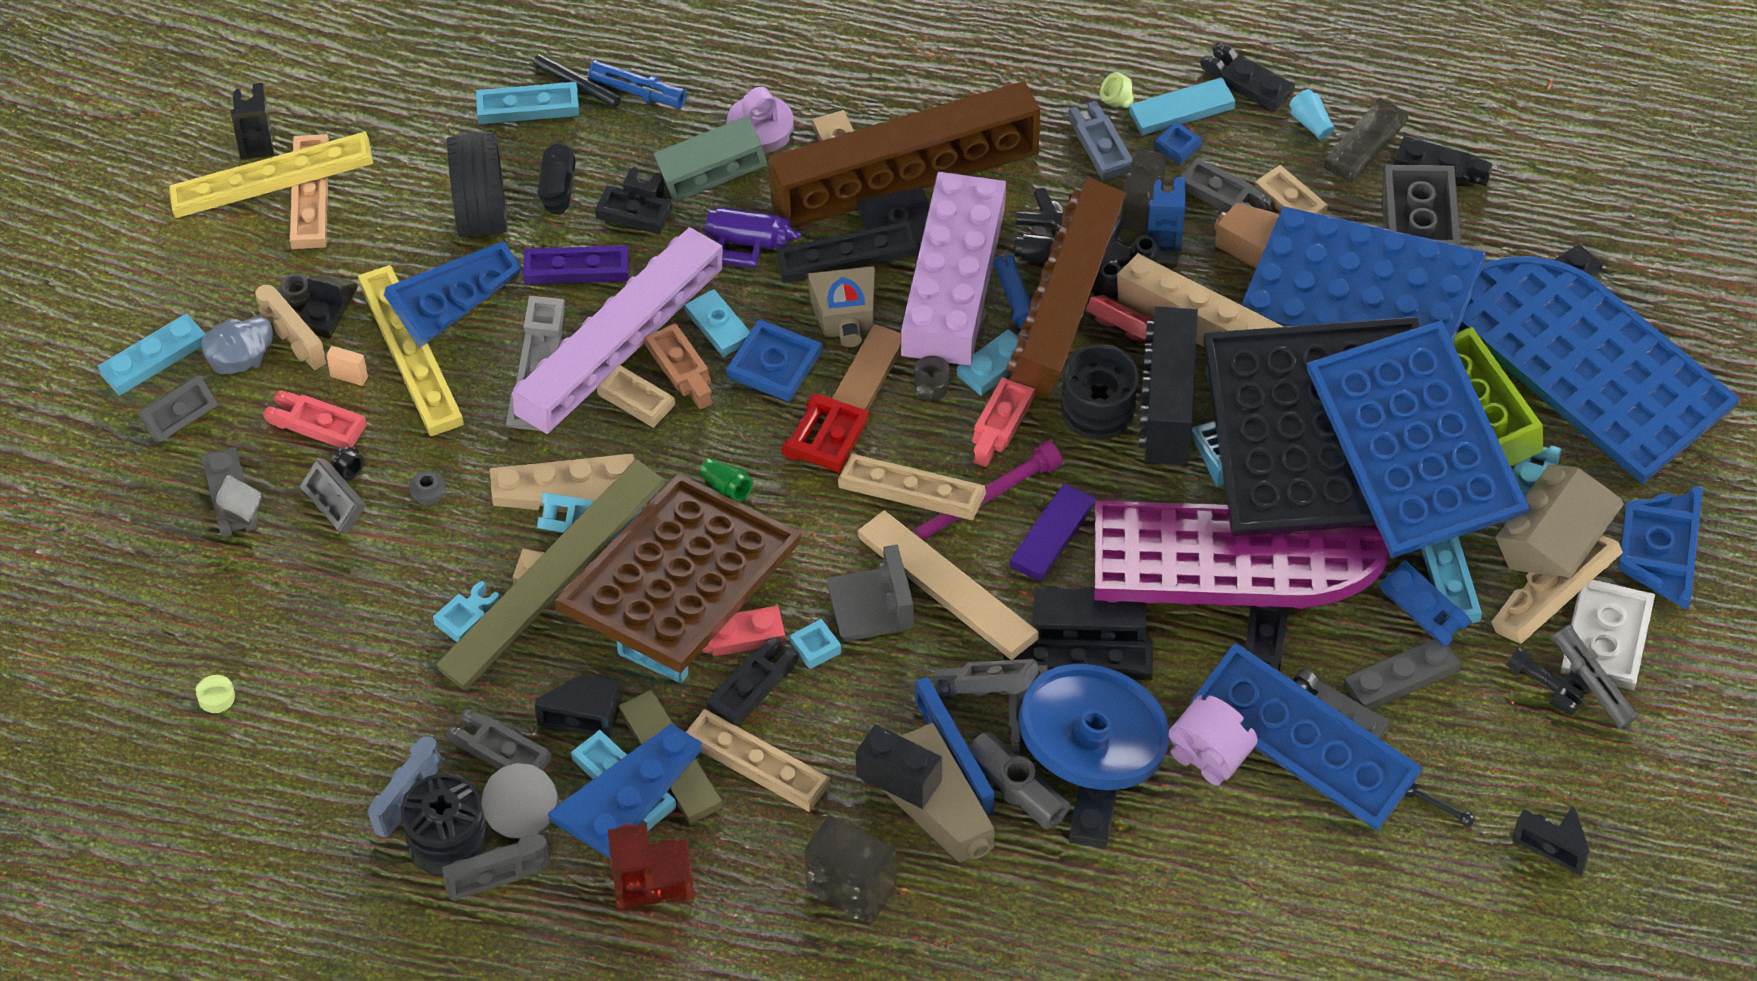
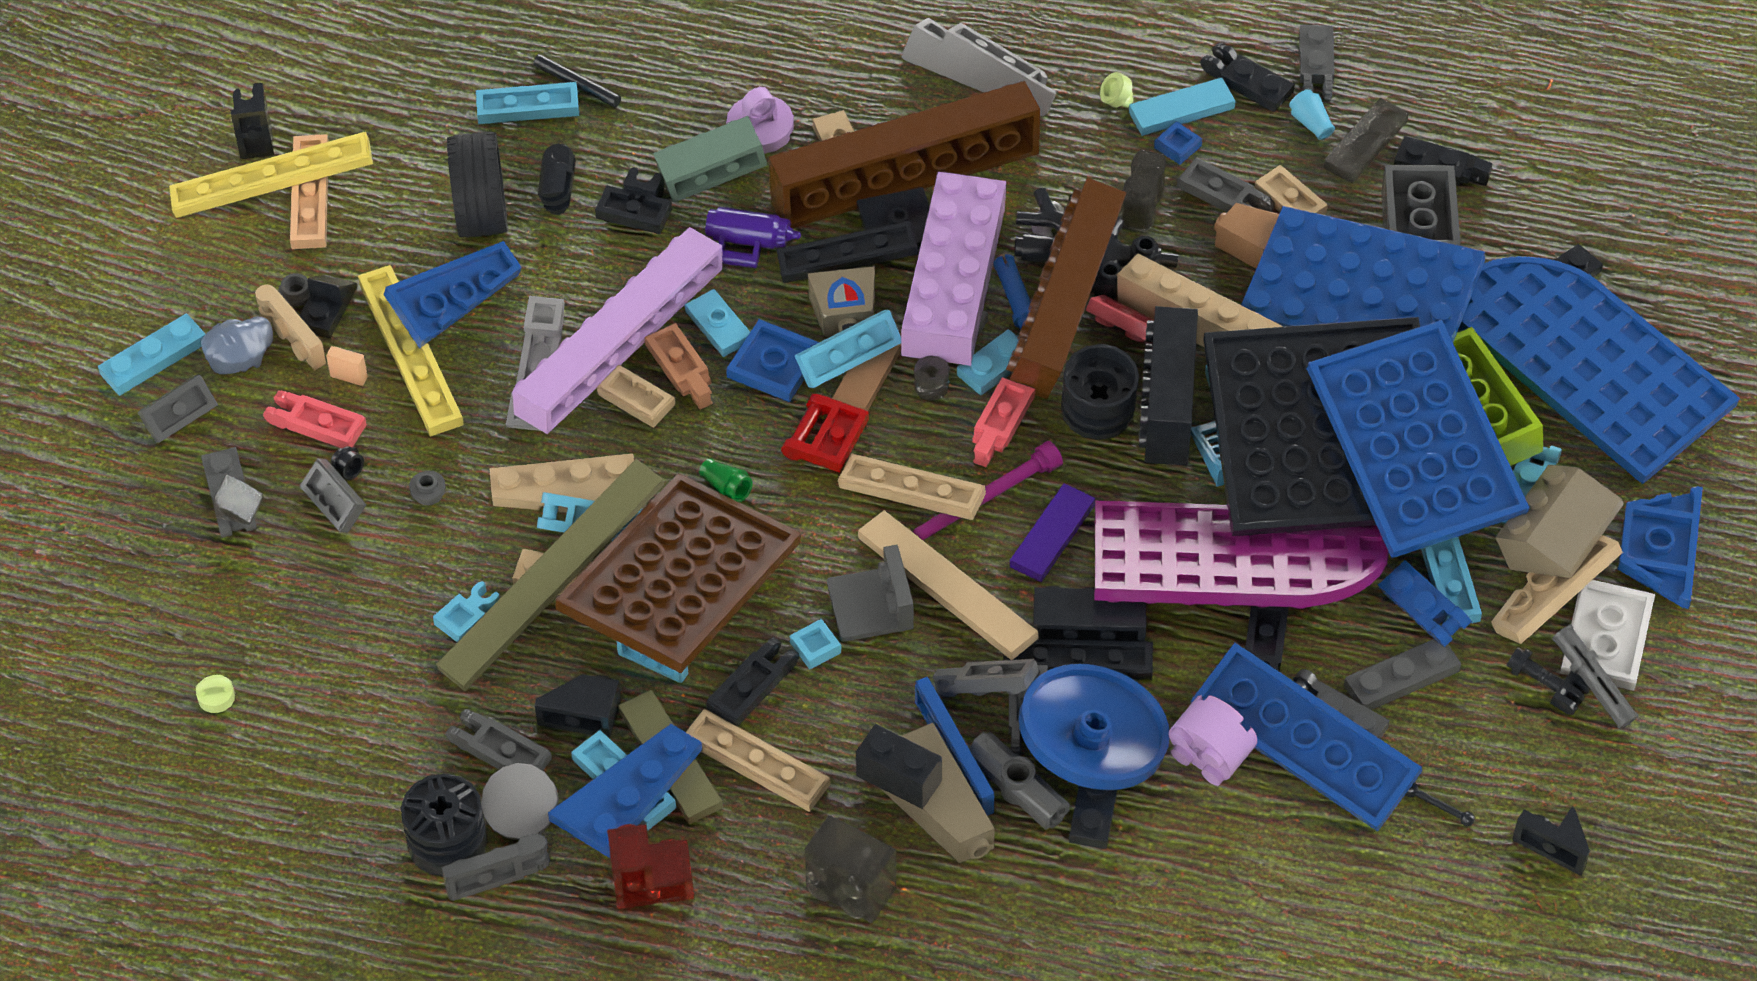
(385, 808): sand blue hinge -> none
(576, 264): dark purple plate -> none
(671, 95): blue pin -> none
(747, 631): coral hinge -> none
(848, 348): none -> medium azure plate
(973, 60): none -> light grey wedge
(1101, 142): sand blue hinge -> none
(1167, 215): blue hinge -> none
(1317, 57): none -> dark grey hinge

